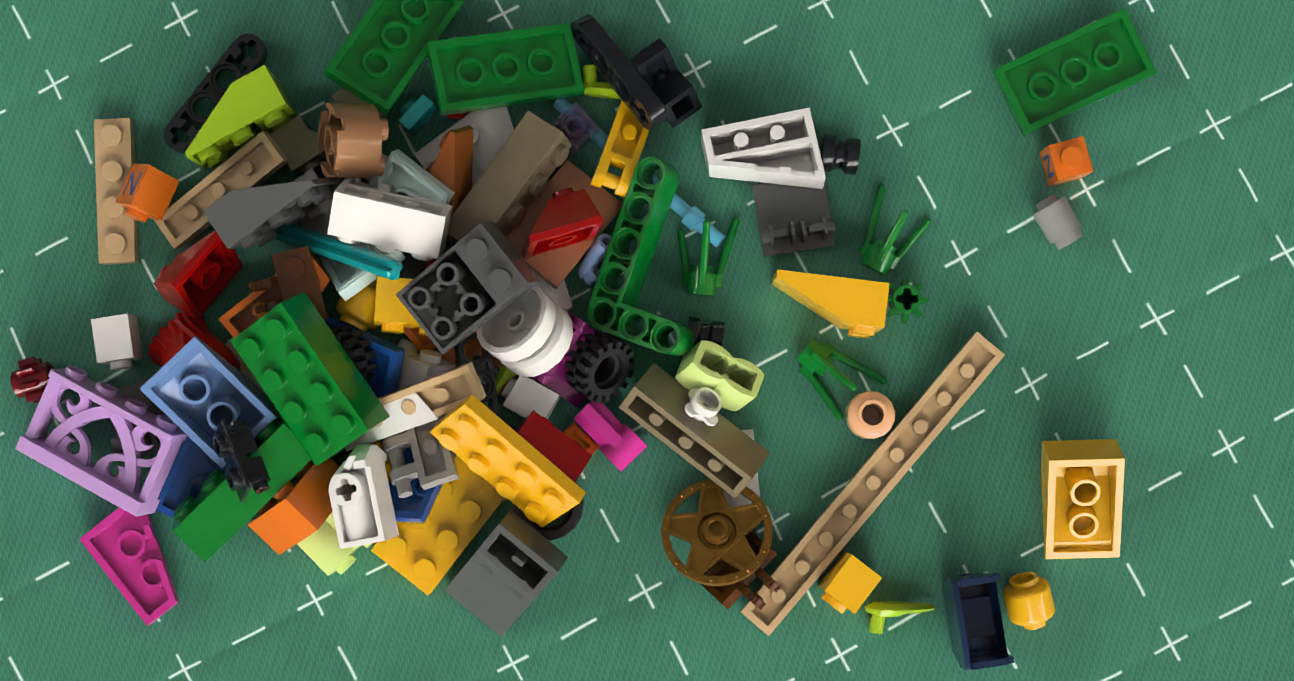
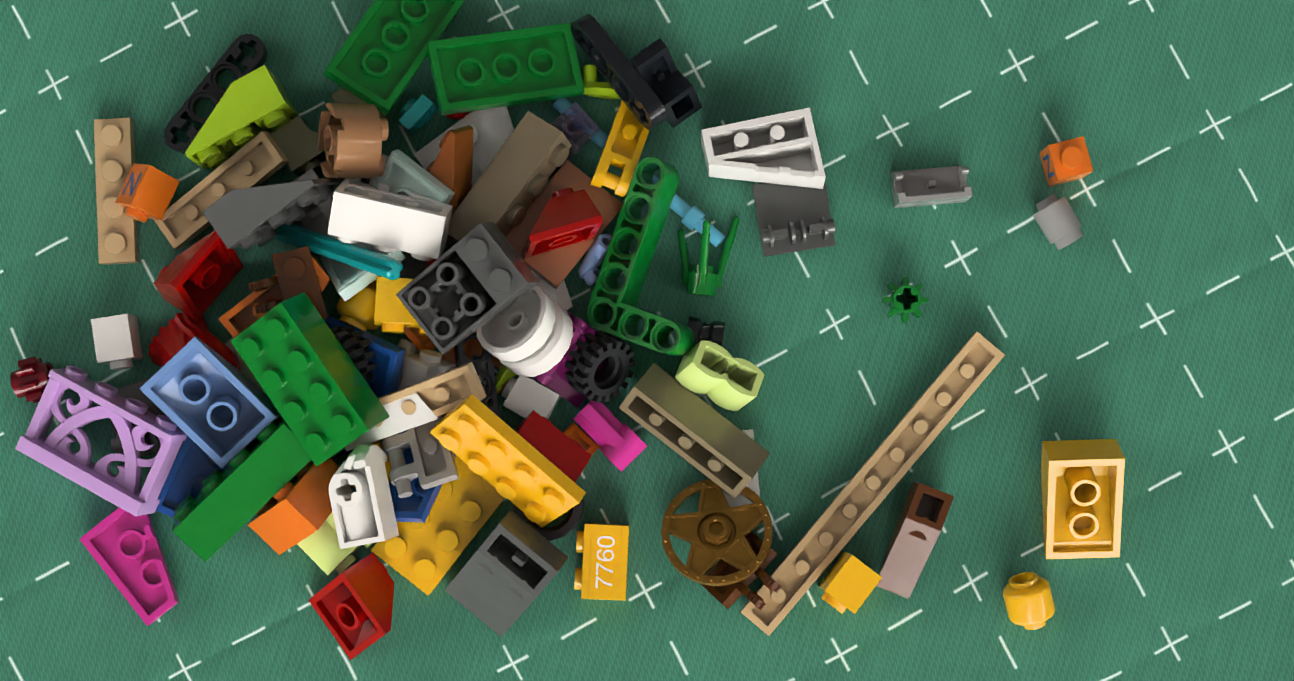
(233, 446): black hinge -> none
(357, 605): none -> red slope
(604, 561): none -> yellow brick
(704, 405): white plate -> none
(818, 359): green plant -> none
(840, 154): black wheel -> none
(842, 301): yellow slope -> none
(870, 415): light nougat head -> none
(881, 255): green plant -> none
(884, 609): lime bar -> none
(913, 538): none -> slope
(930, 186): none -> light grey hinge
(975, 620): dark blue piece -> none
(1074, 72): green plate -> none

